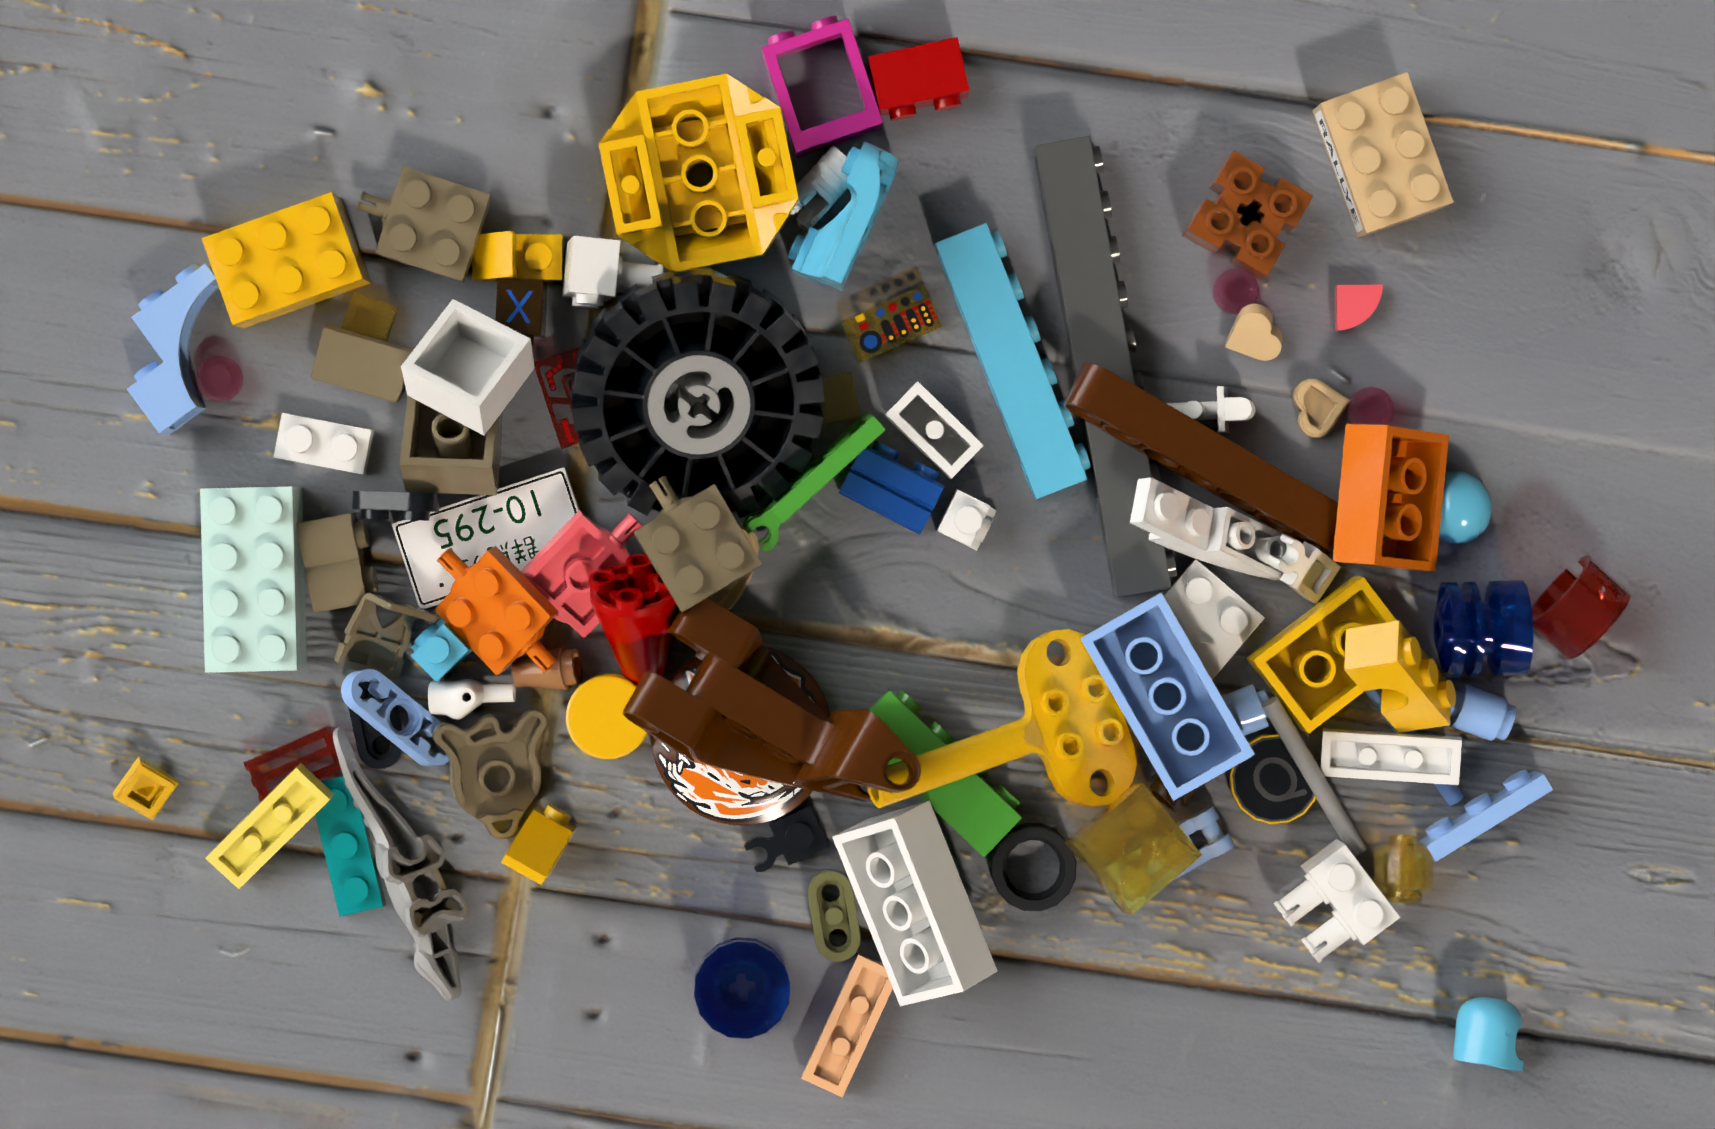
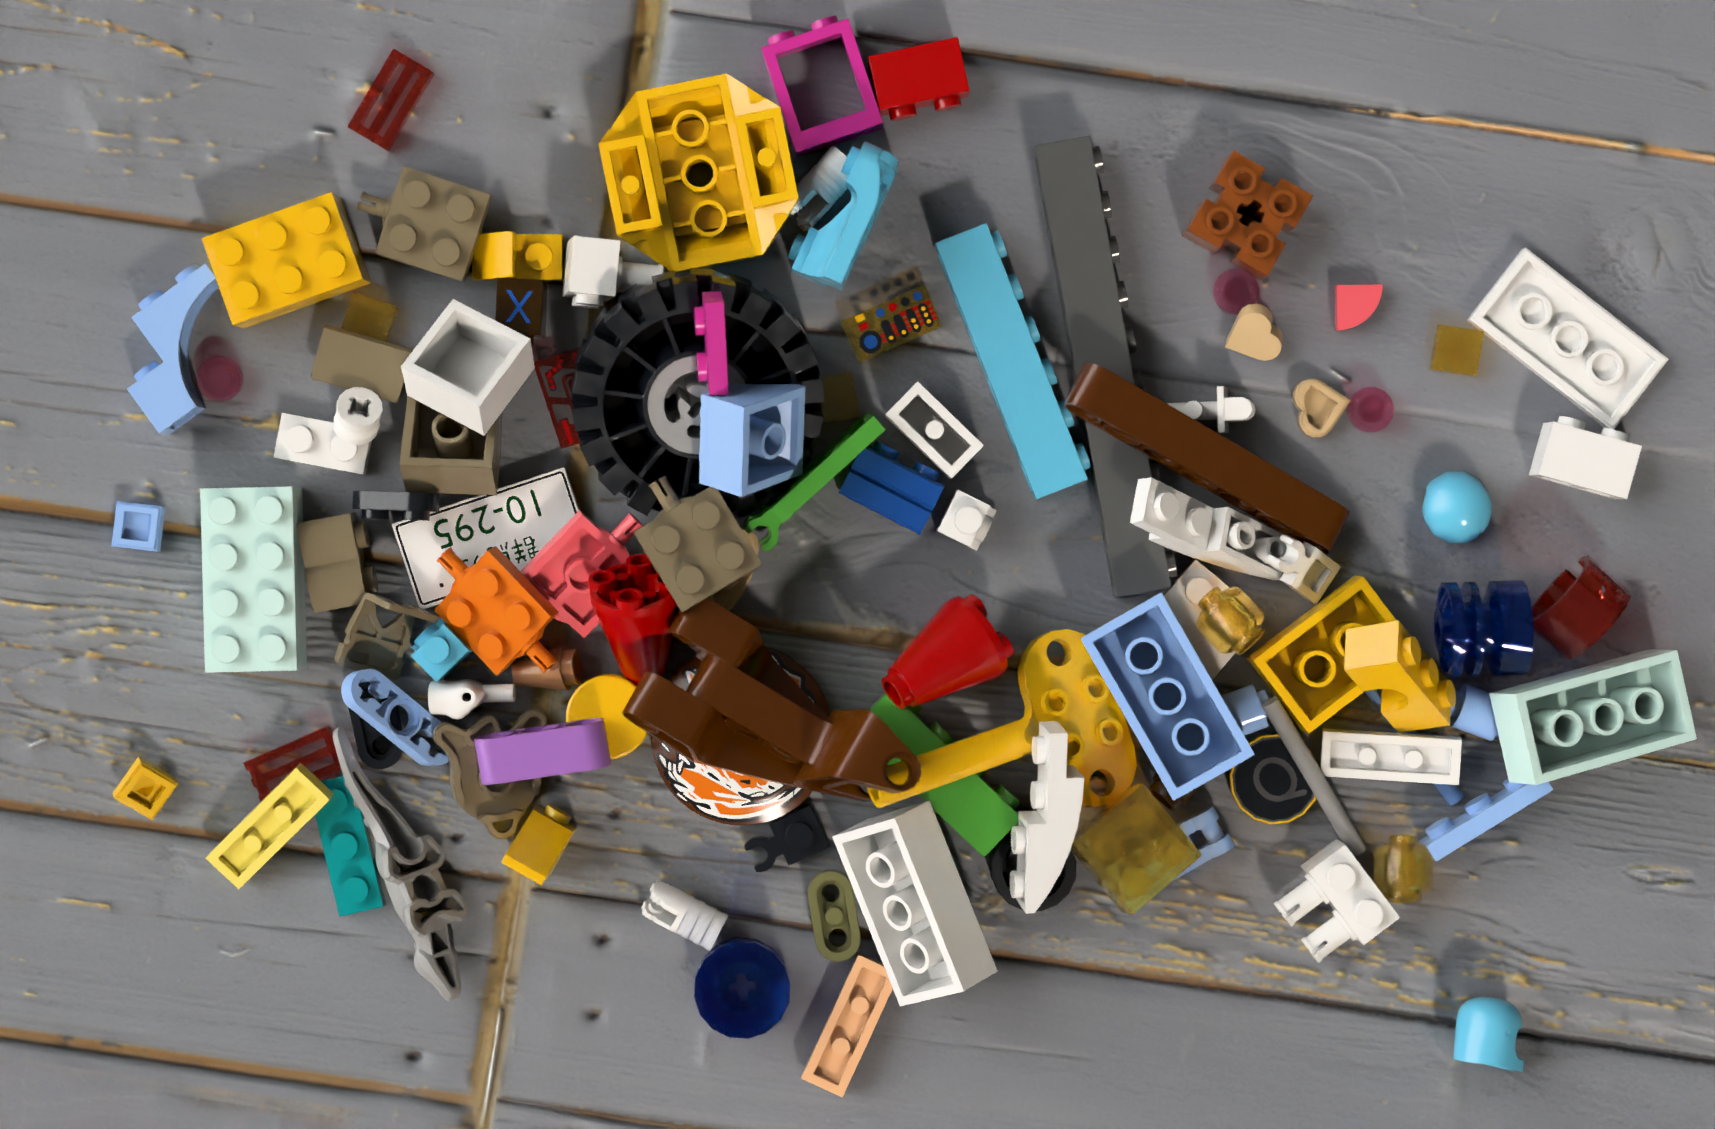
(138, 526): none -> light blue tile
(354, 427): none -> white wheel
(406, 108): none -> clear red tile
(542, 751): none -> medium lavender beam
(684, 914): none -> white hinge
(711, 324): none -> dark pink plate
(751, 437): none -> light blue slope
(948, 655): none -> red cone
(1047, 834): none -> white slope
(1230, 620): none -> clear yellow head
(1382, 155): tan brick -> none
(1390, 497): orange brick -> none
(1456, 350): none -> clear yellow tile
(1567, 339): none -> white tile
(1585, 459): none -> white brick
(1592, 716): none -> light aqua brick

